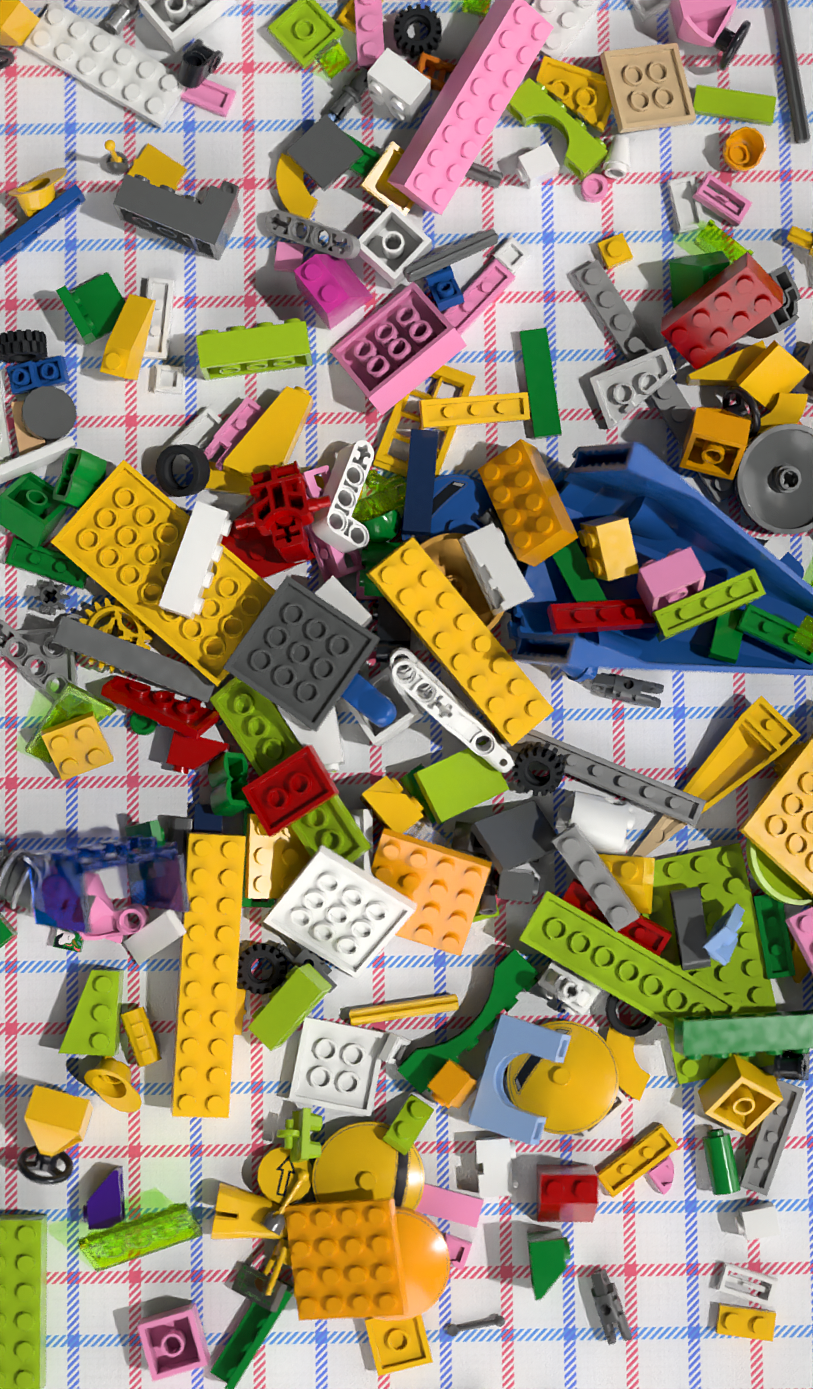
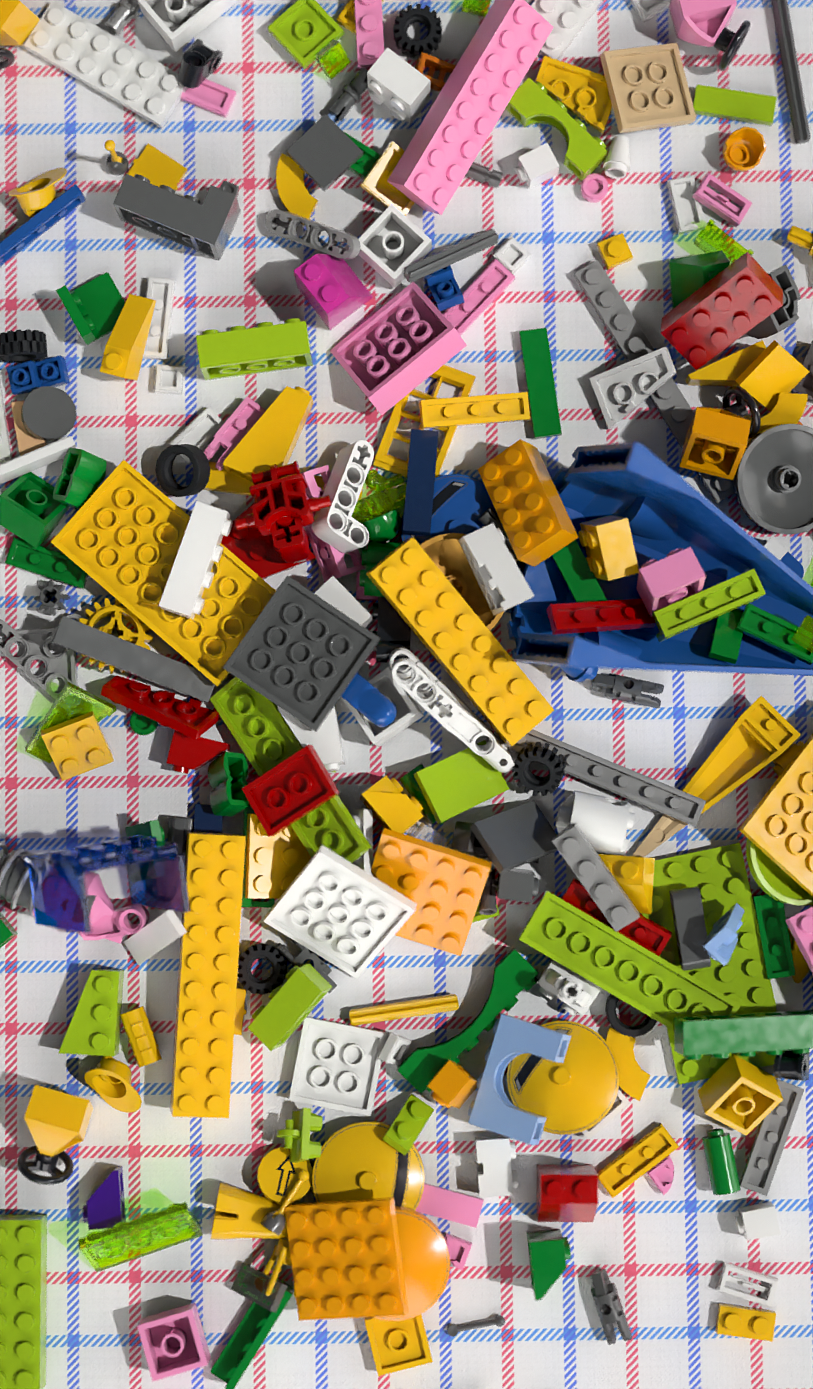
(68, 940): tile -> none
(288, 256): bright pink tile -> none

